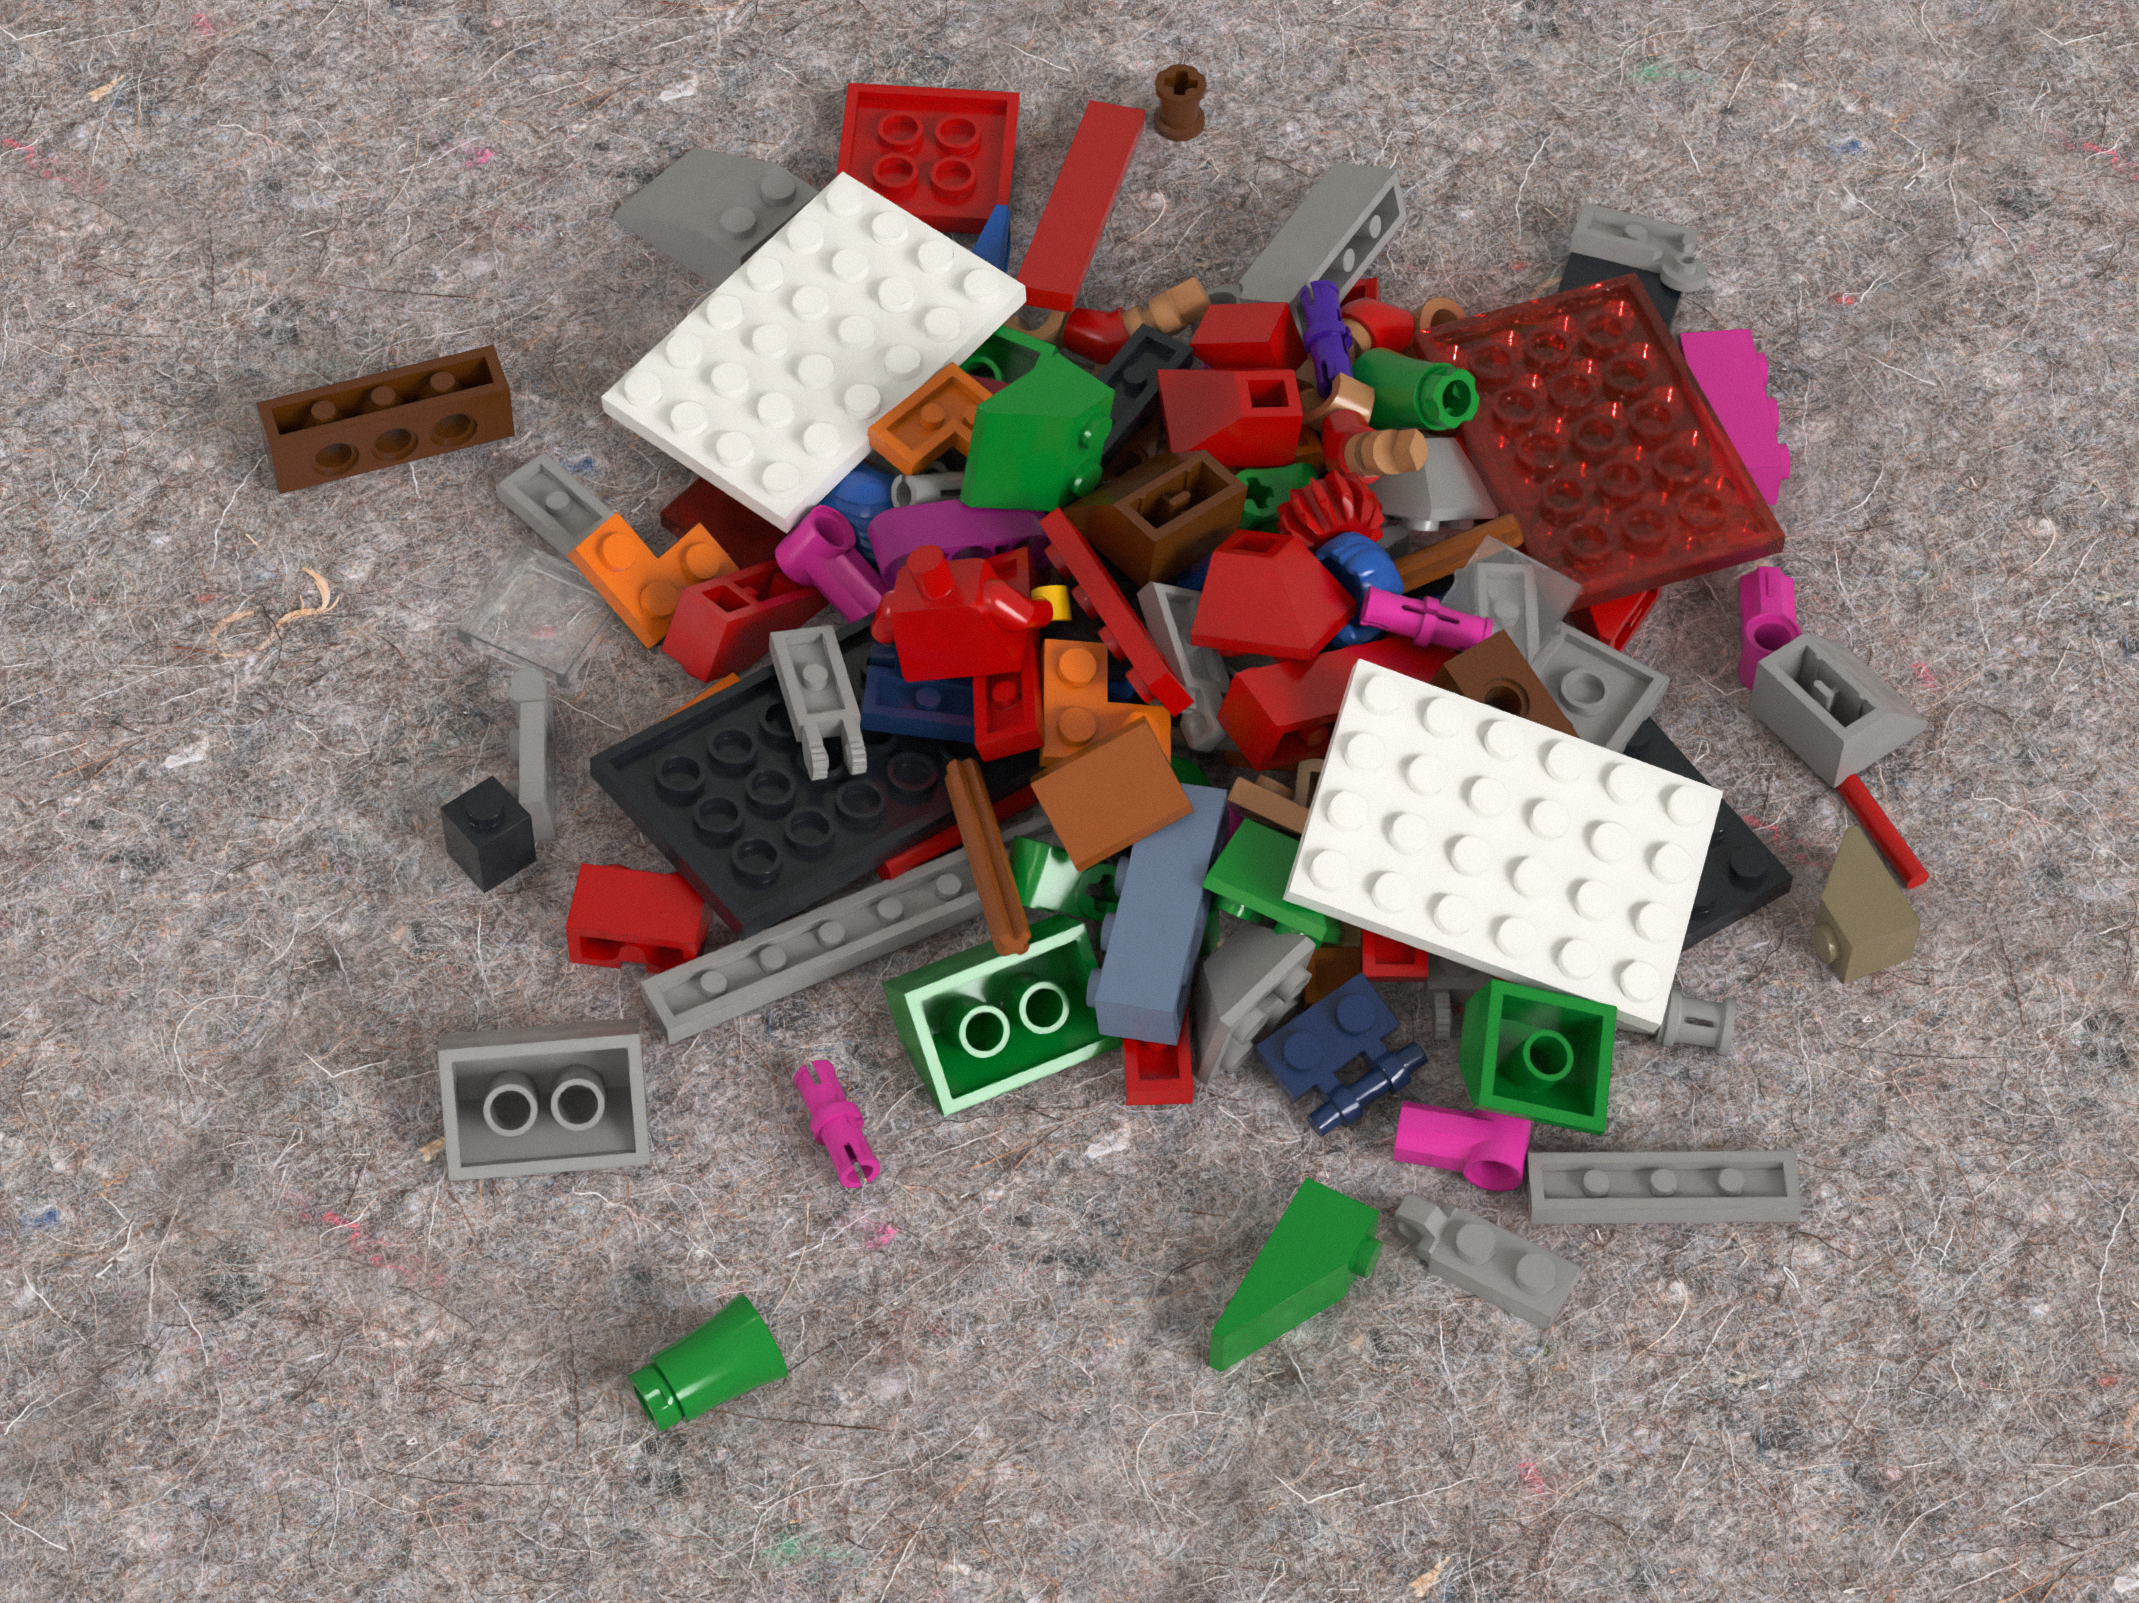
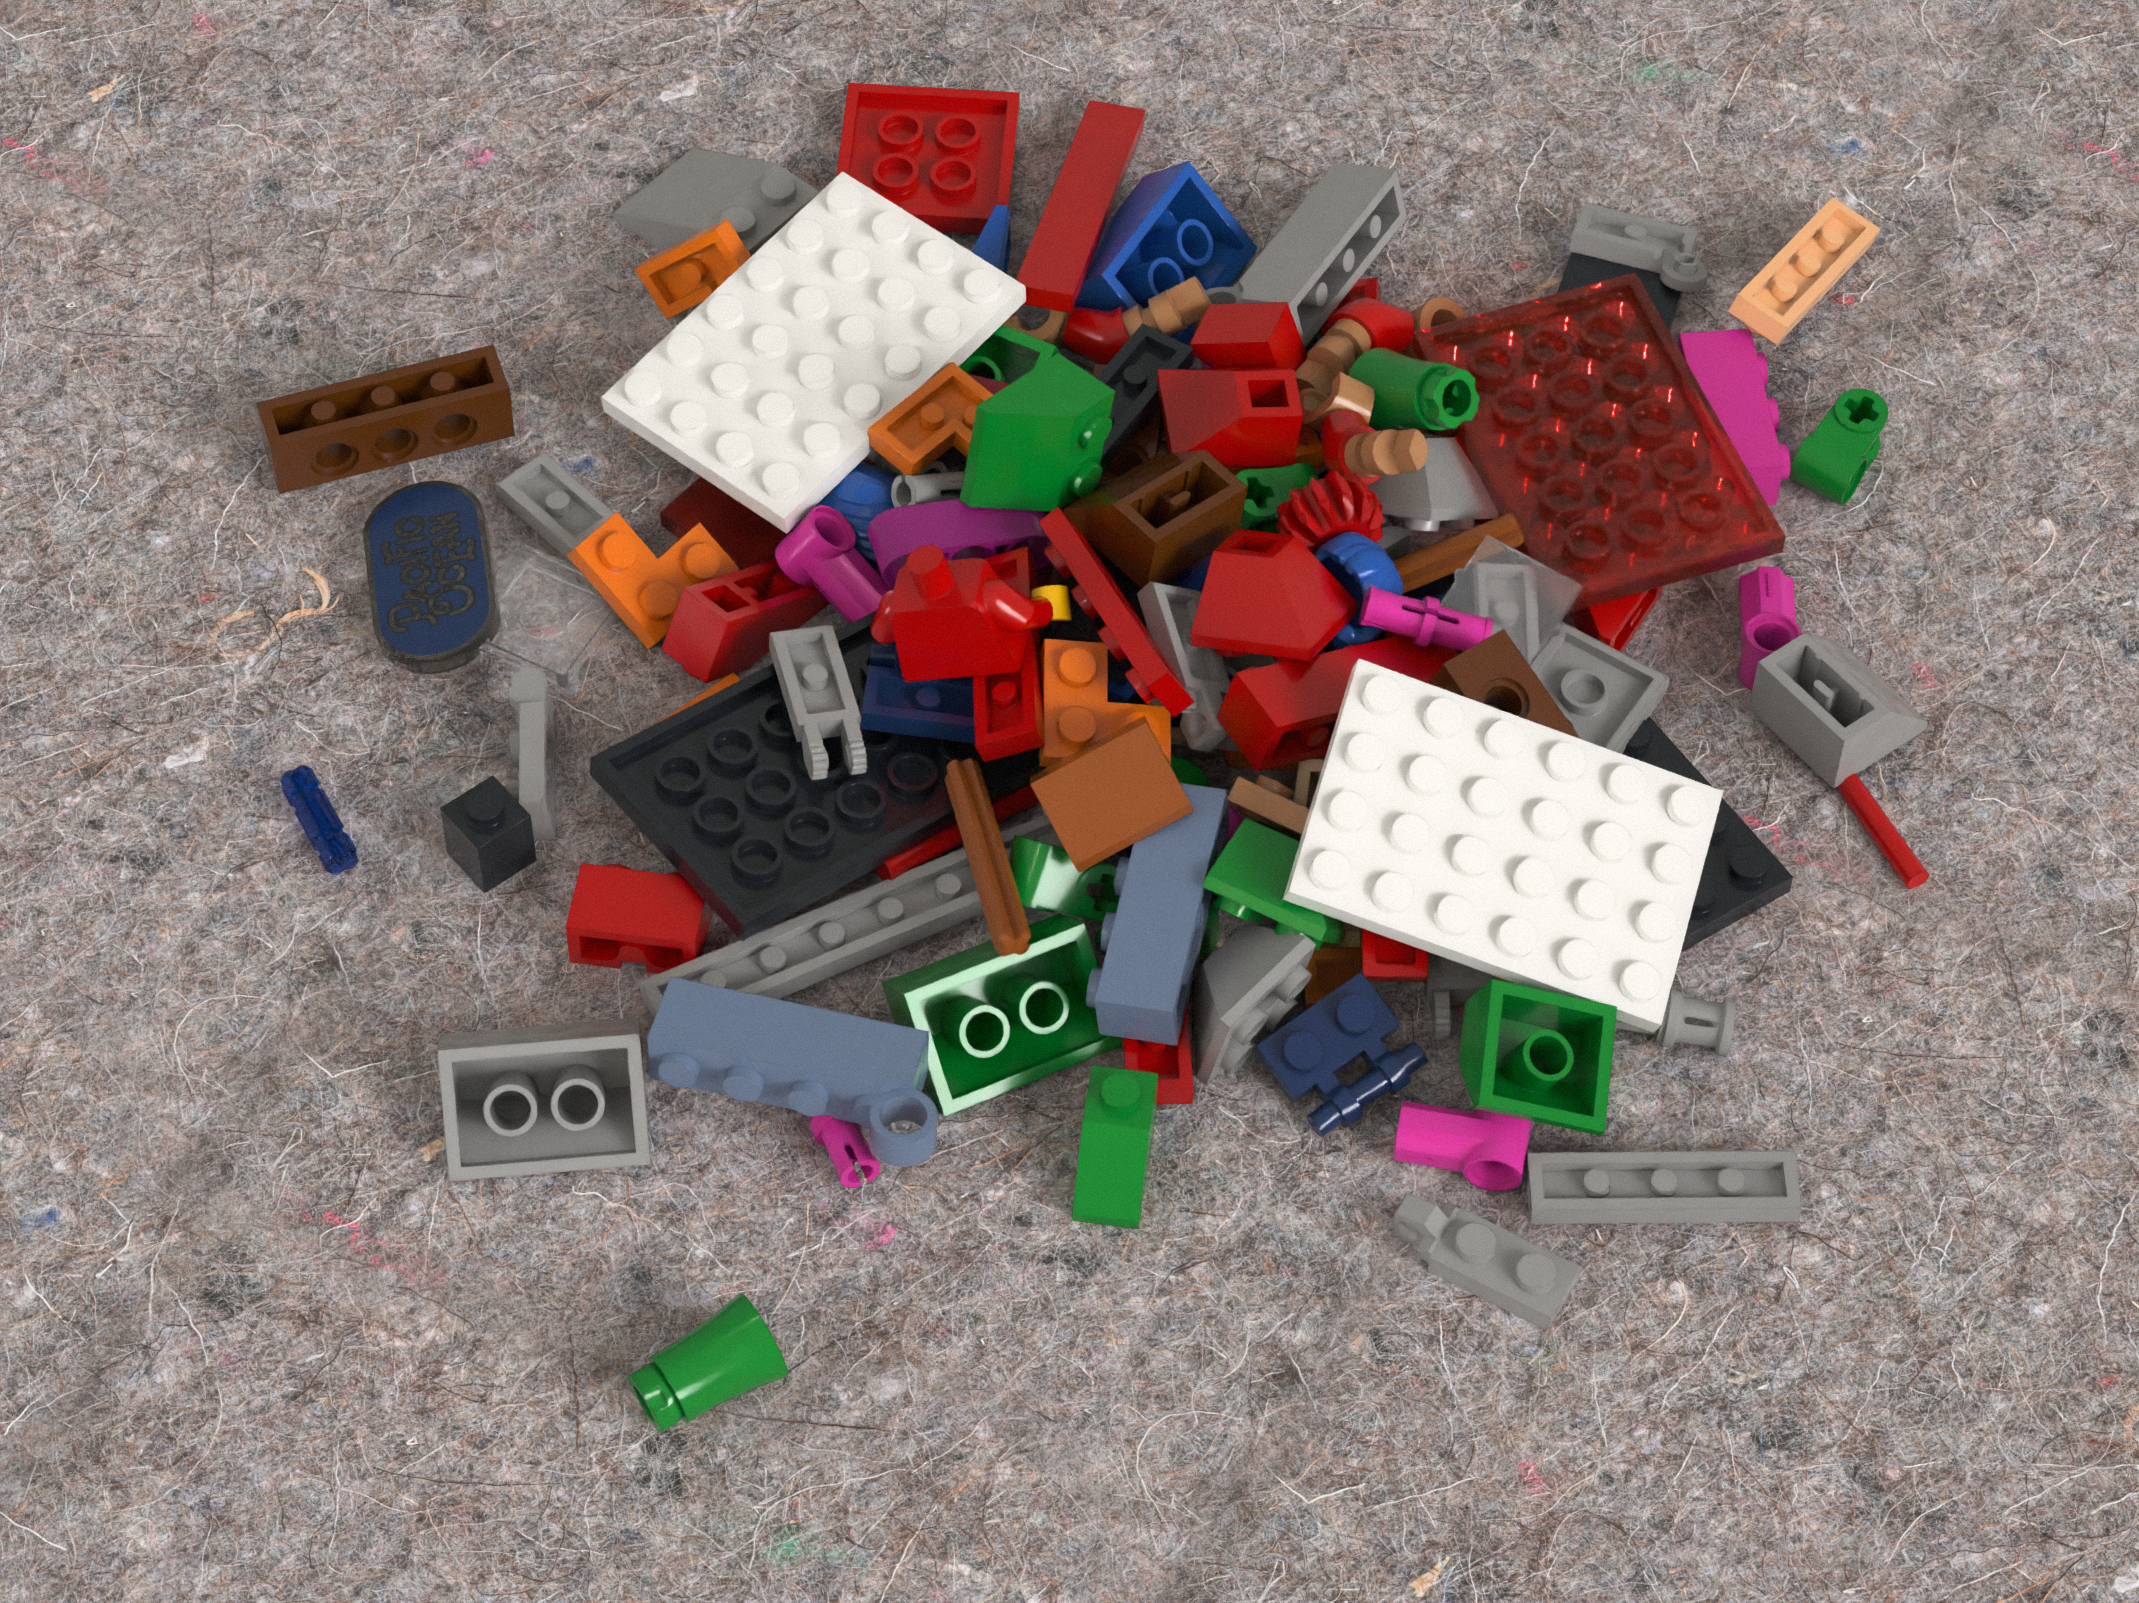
(319, 820): none -> clear blue axle
(431, 576): none -> tile
(693, 268): none -> orange plate
(797, 1061): none -> sand blue hinge
(1115, 1146): none -> green slope
(1161, 238): none -> blue slope
(1180, 94): reddish brown bush -> none
(1299, 1272): green slope -> none
(1326, 334): dark purple pin -> none
(1803, 271): none -> light nougat plate
(1841, 446): none -> green piece
(1862, 914): dark tan slope -> none

